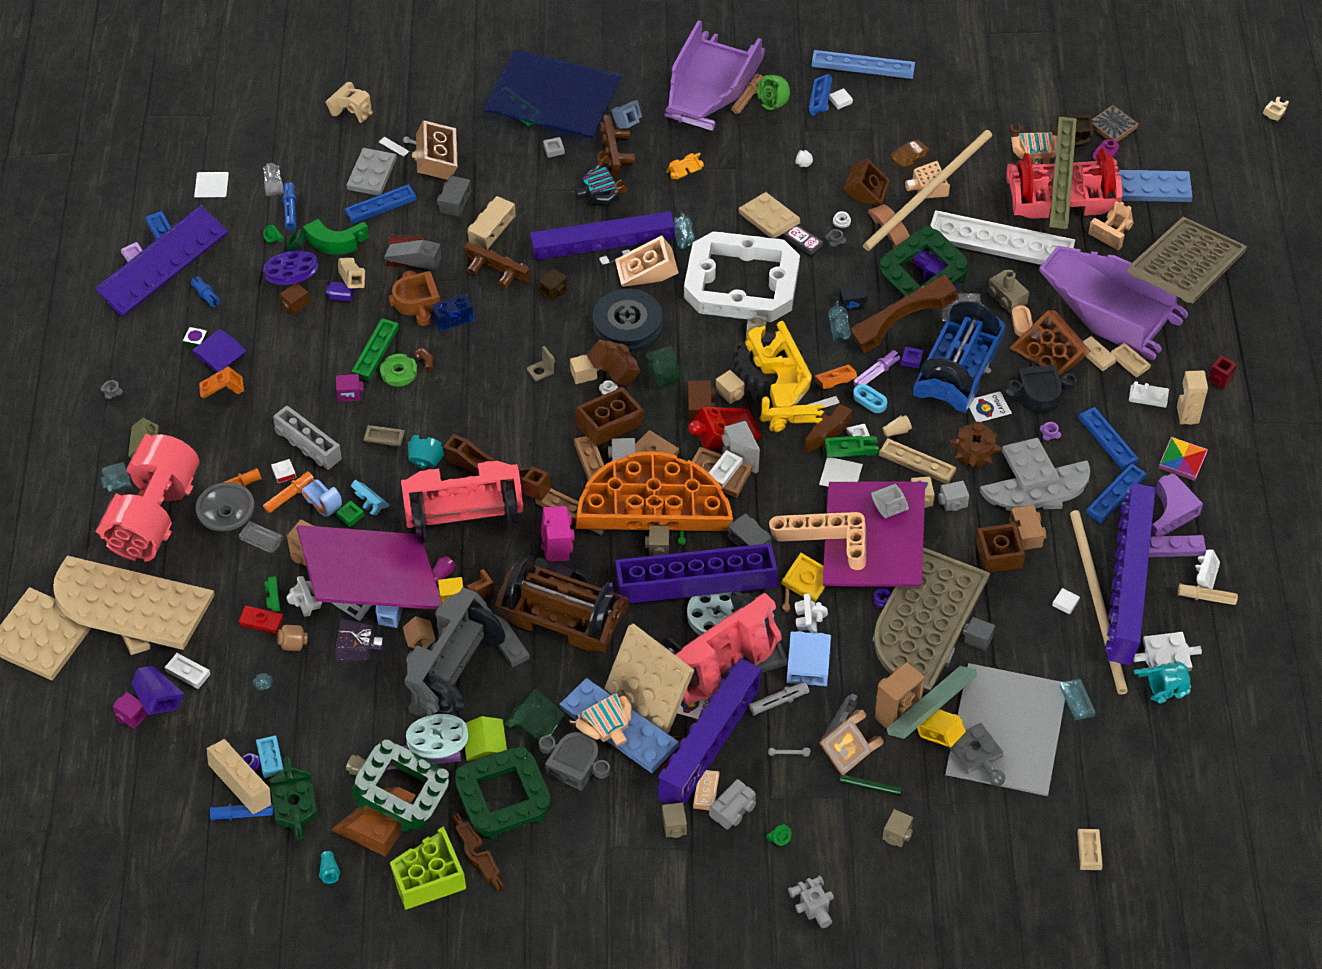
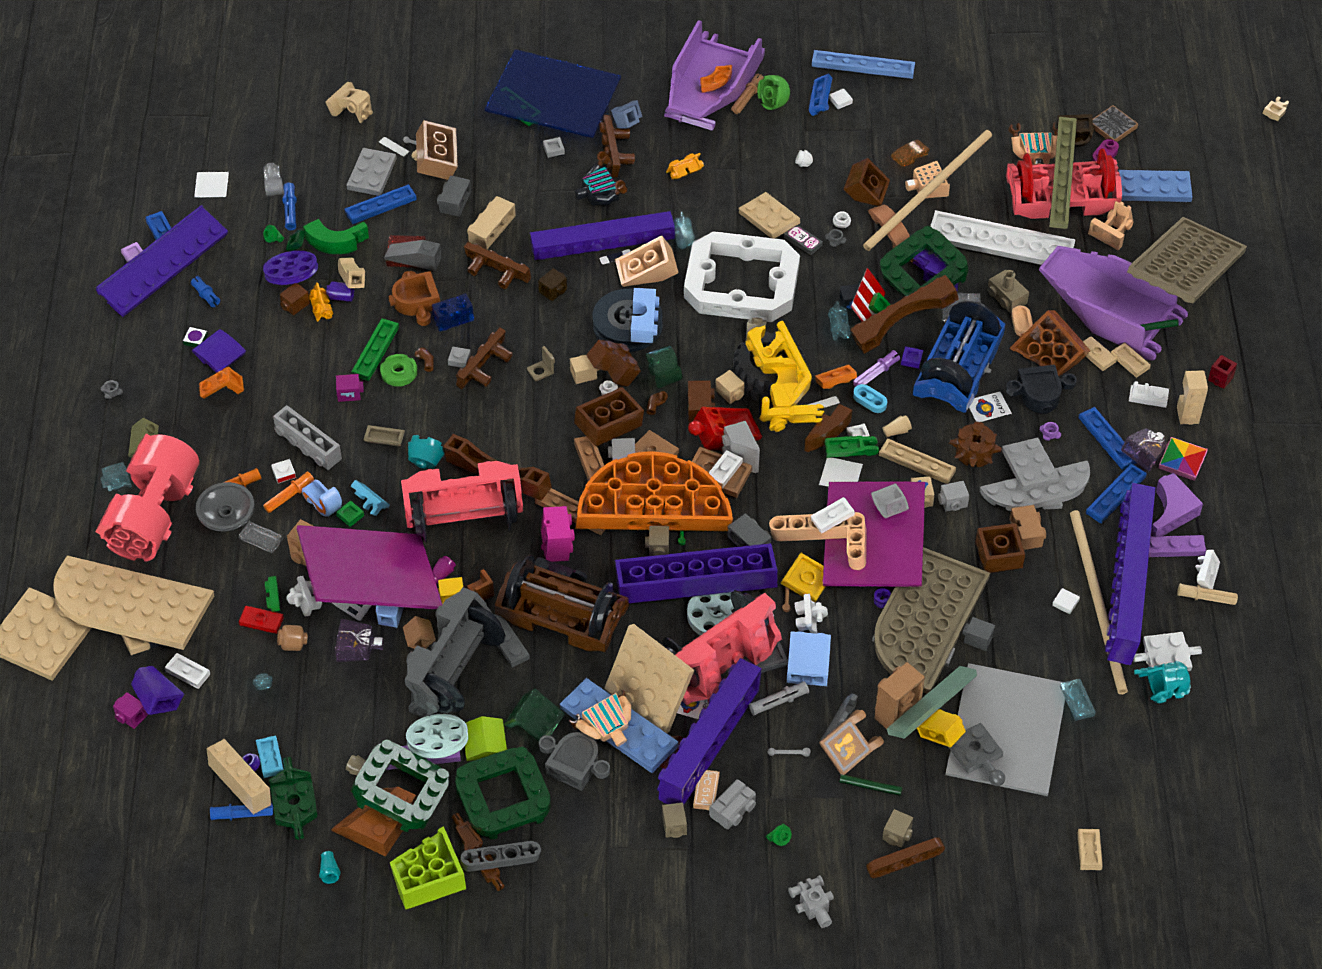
(320, 303): none -> light orange hinge
(459, 357): none -> light grey plate
(484, 352): none -> reddish brown plate
(499, 853): none -> dark grey beam
(643, 326): none -> light blue arch
(656, 400): none -> reddish brown arm
(717, 79): none -> orange tile
(832, 515): none -> white plate
(863, 297): none -> red sticker
(878, 303): none -> green tile
(905, 857): none -> reddish brown beam
(1145, 447): none -> clear purple torso
(1161, 324): none -> dark green bar

